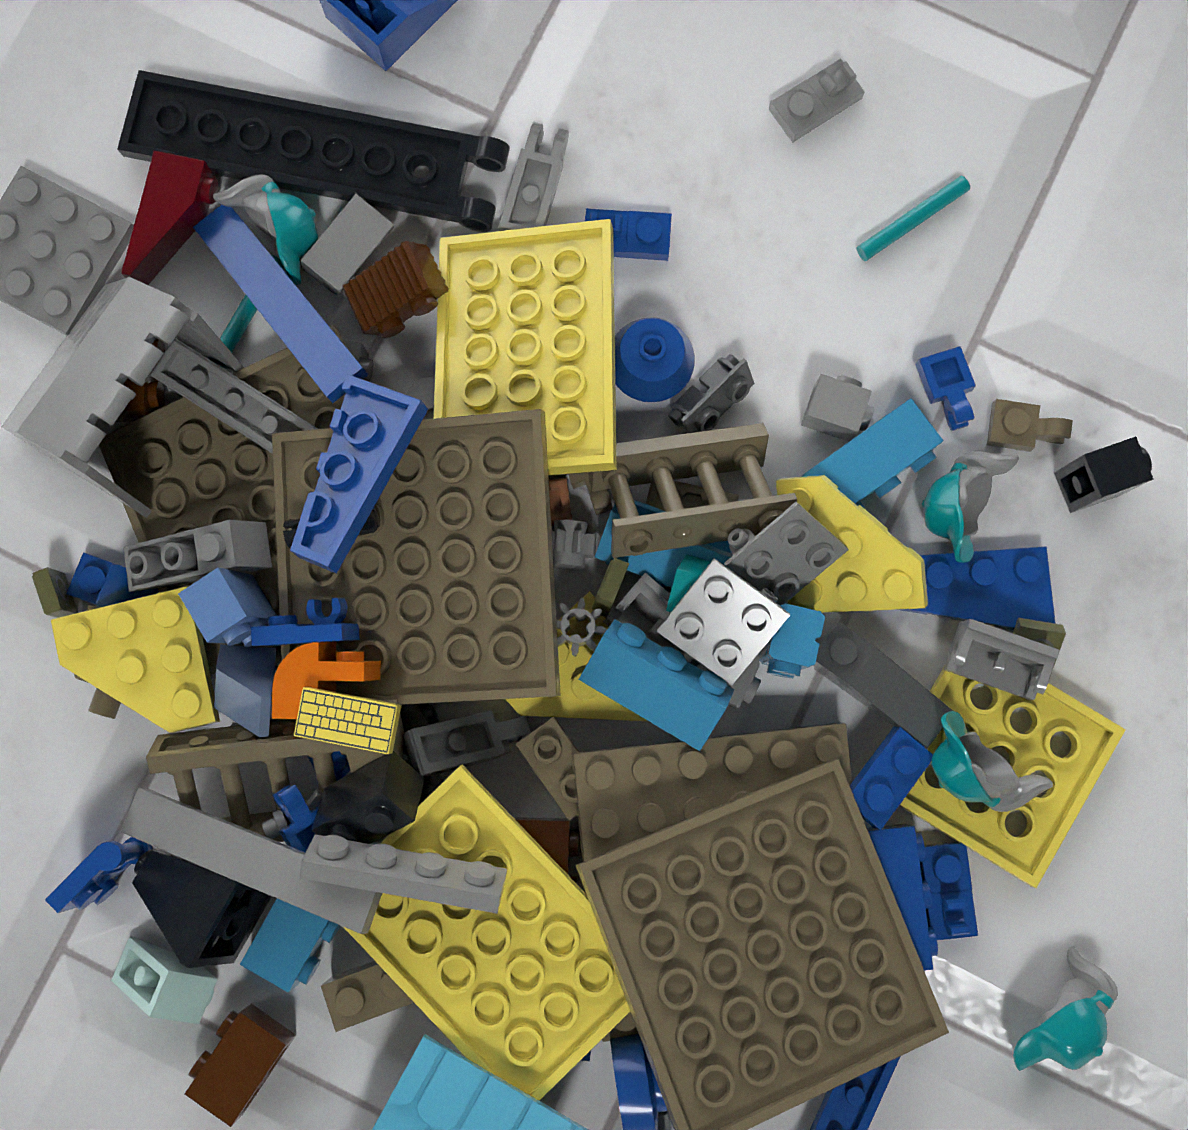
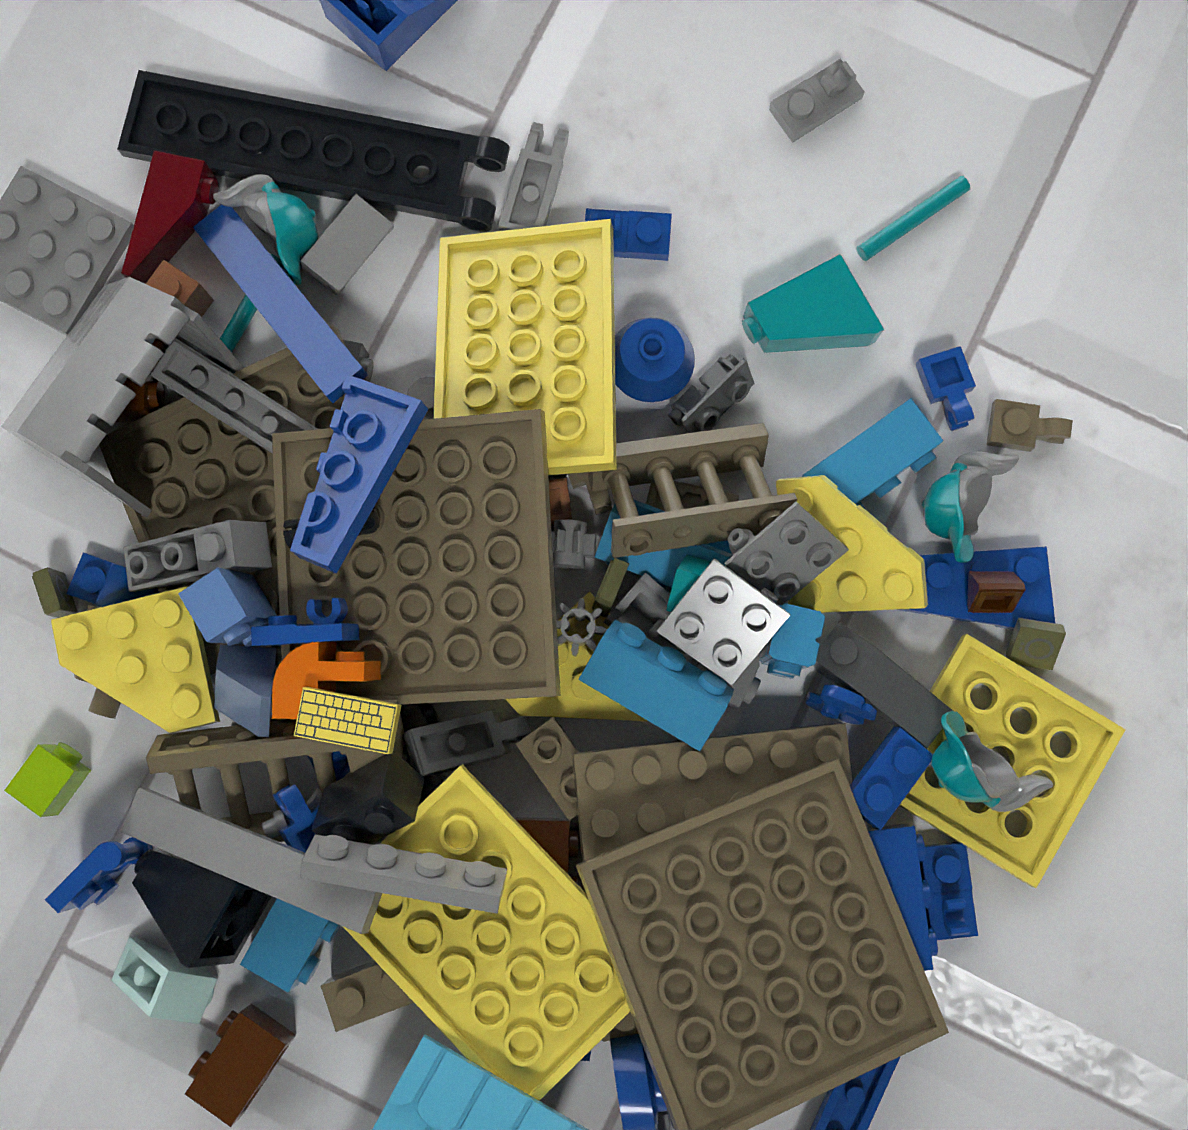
(48, 779): none -> lime brick
(183, 287): none -> nougat brick
(395, 289): reddish brown brick -> none
(813, 312): none -> teal slope
(838, 407): light grey brick -> none
(841, 704): none -> blue piece
(993, 591): none -> reddish brown slope
(1001, 659): light grey hinge -> none
(1076, 1025): teal hair -> none
(1104, 474): black brick -> none

